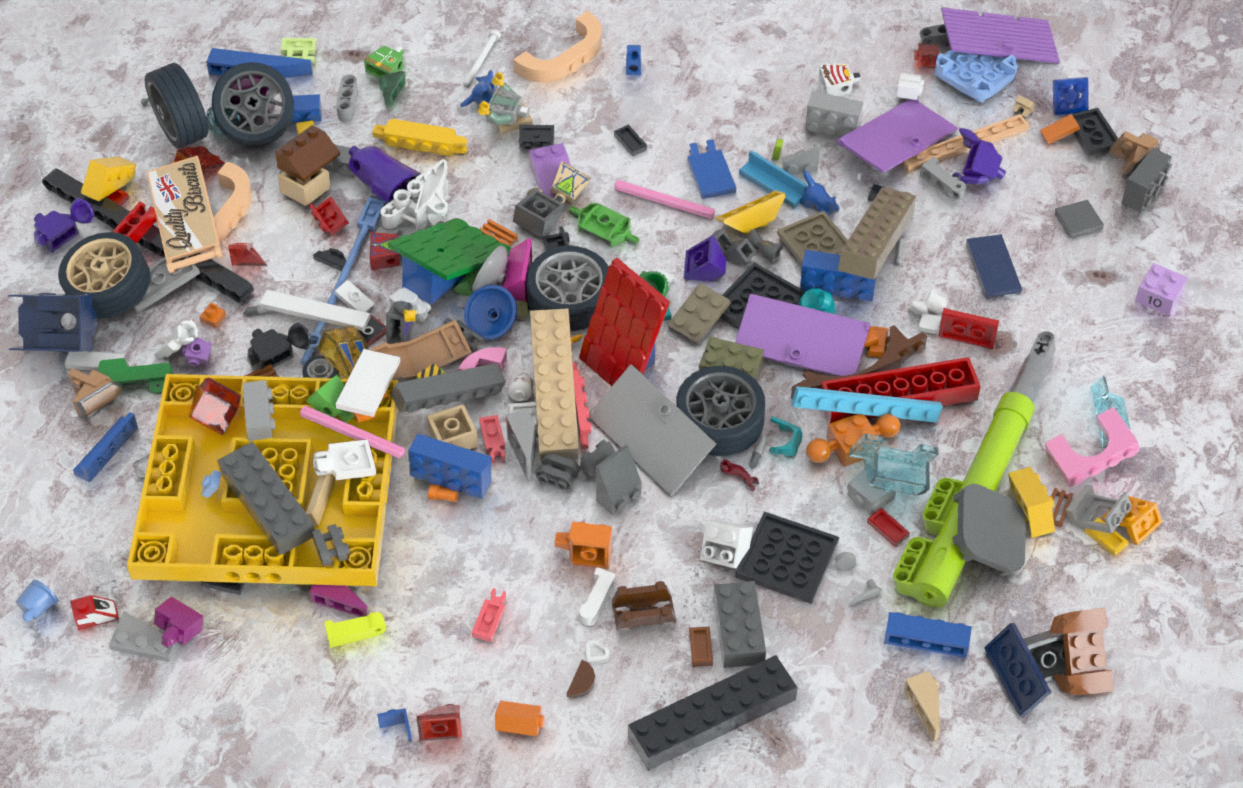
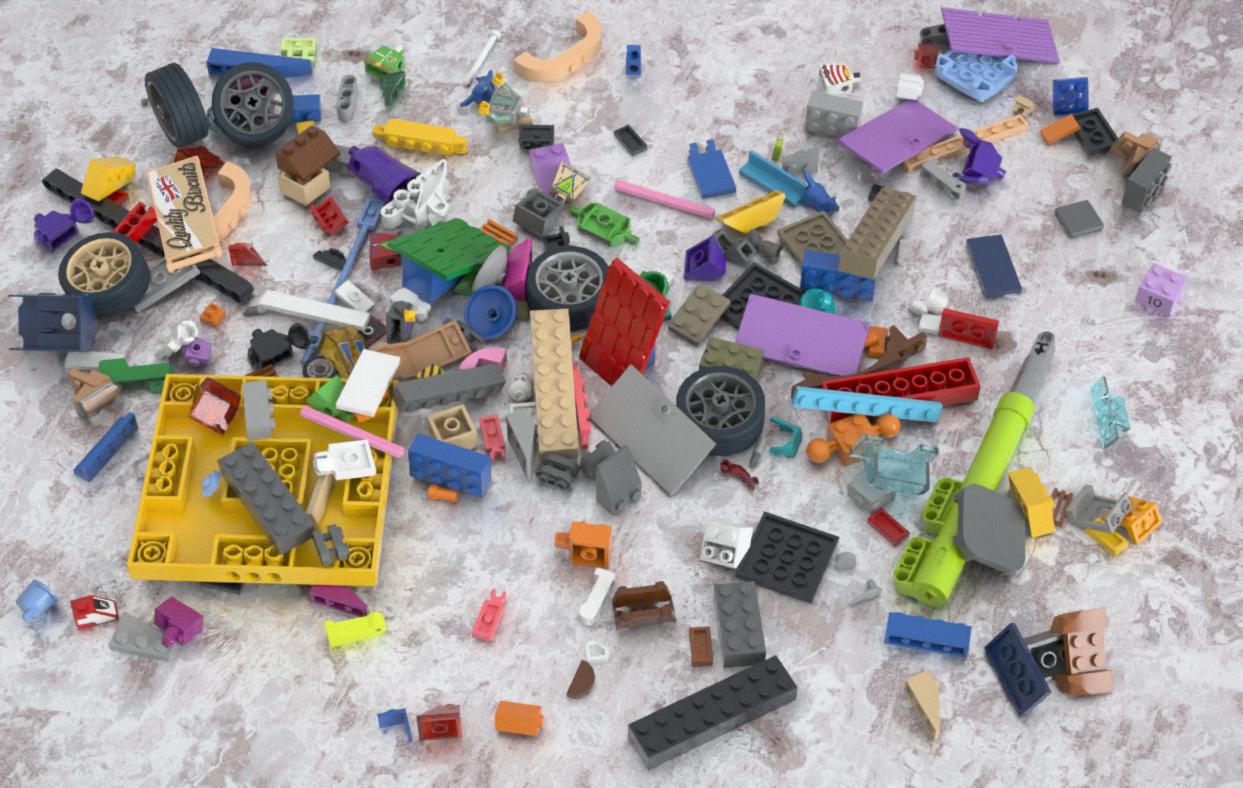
(1077, 468): bright pink arch -> none

